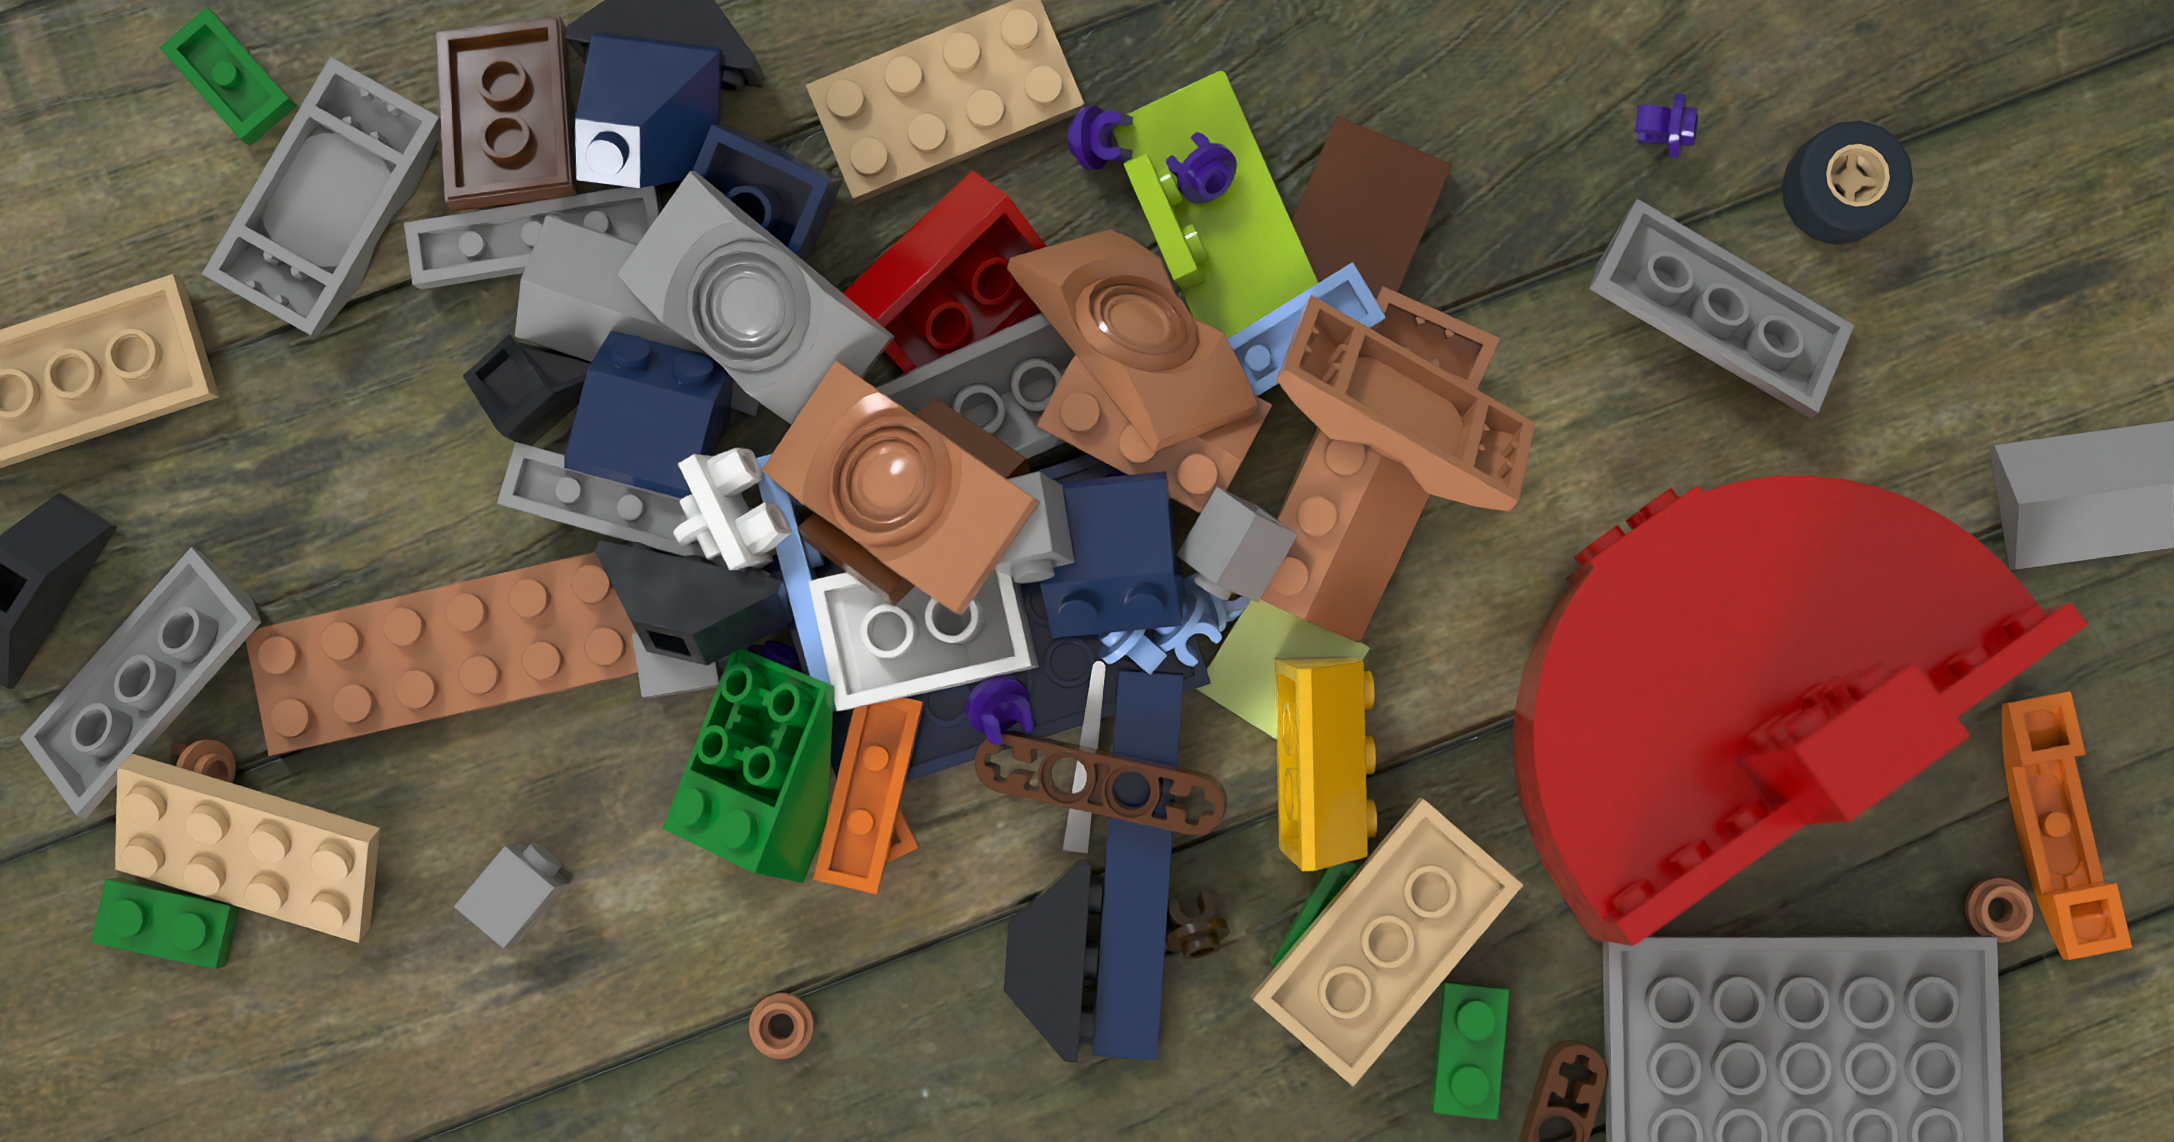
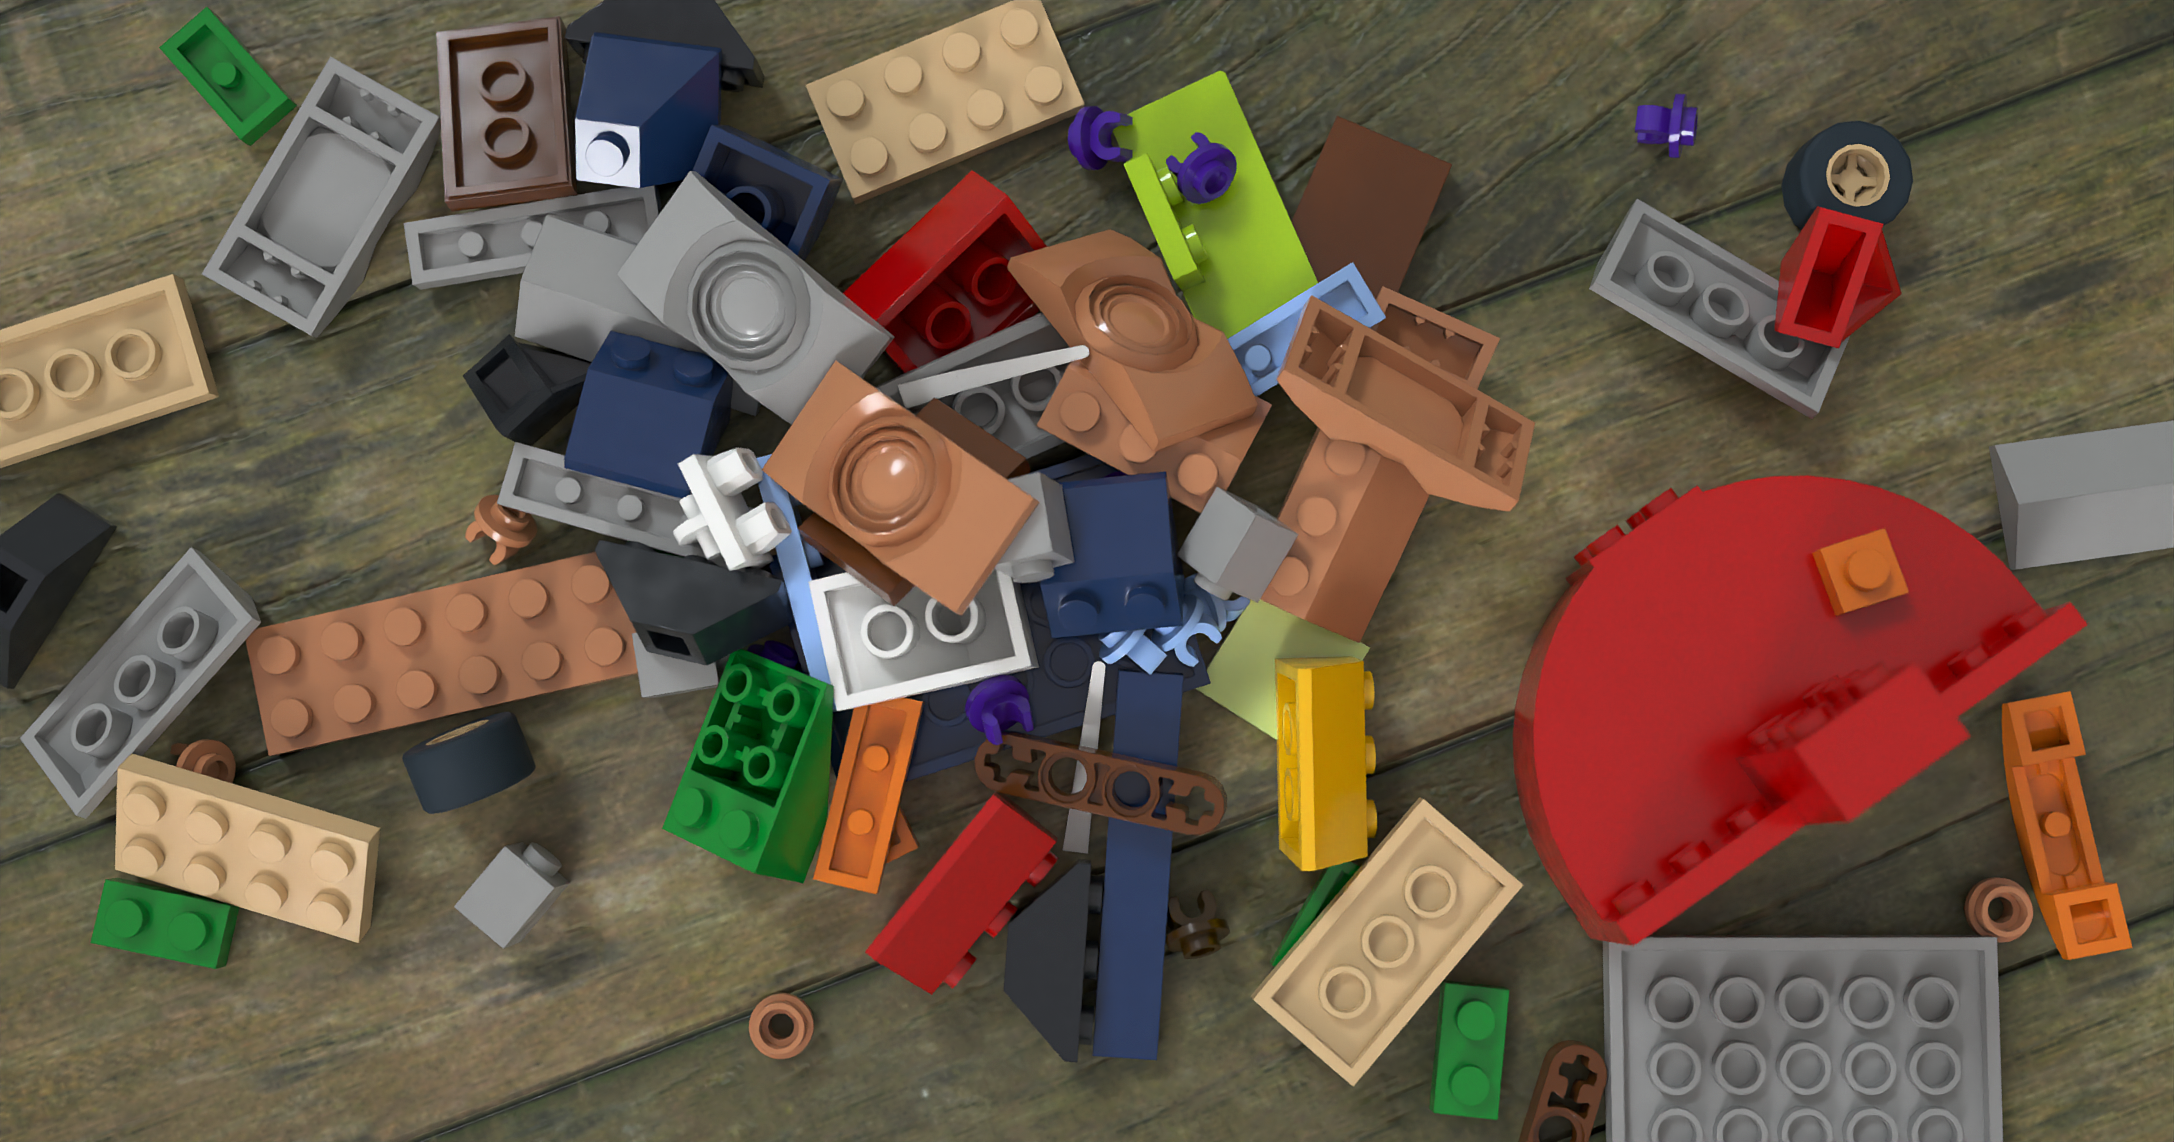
(469, 762): none -> black wheel
(505, 525): none -> nougat plate
(952, 382): none -> white sticker
(965, 896): none -> red slope
(1834, 278): none -> red slope
(1860, 572): none -> orange plate

